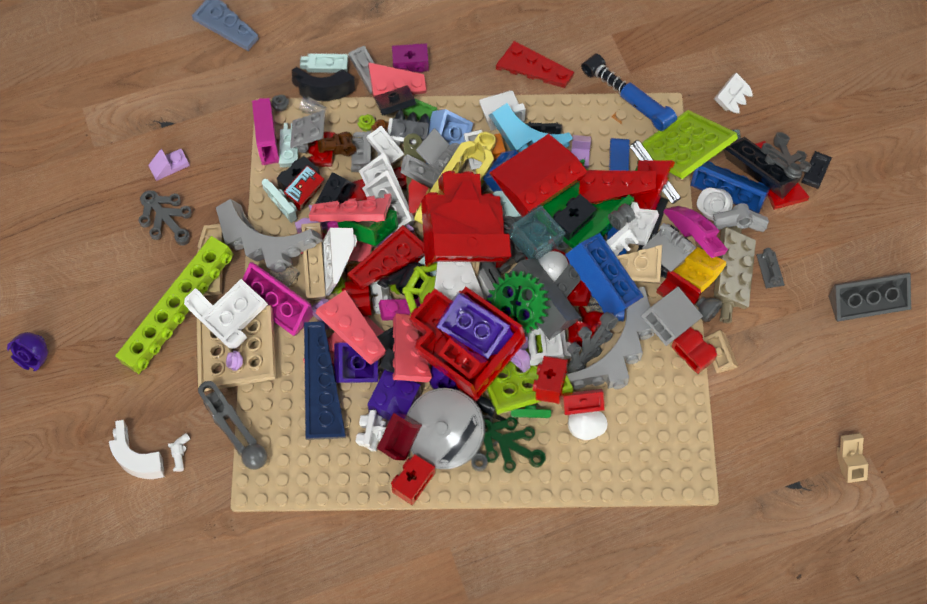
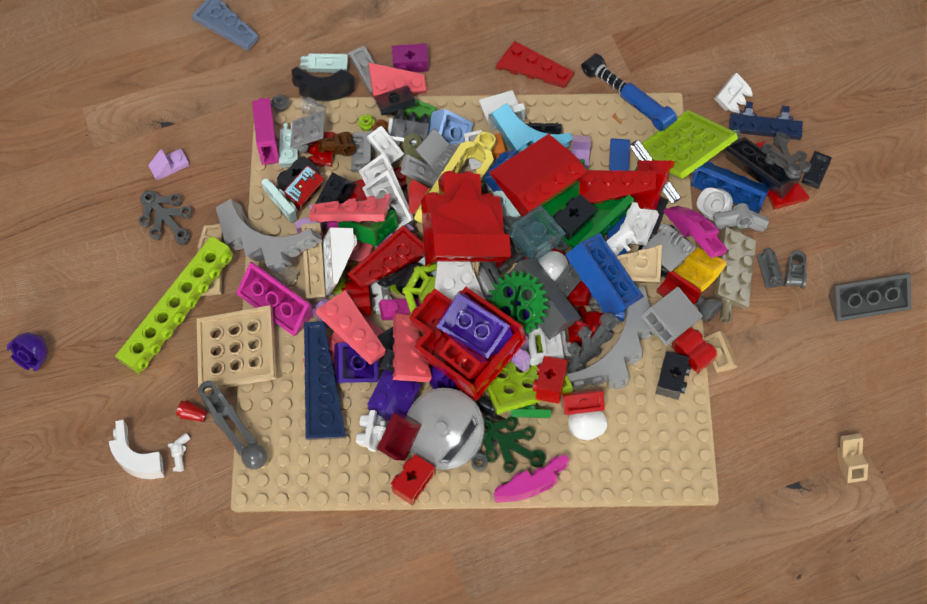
(190, 411): none -> red cone
(229, 313): white piece -> none
(234, 360): lavender plate -> none
(526, 486): none -> dark pink slope
(621, 216): dark grey wheel -> none
(676, 365): none -> black brick
(752, 124): none -> dark blue hinge
(796, 273): none -> dark grey piece

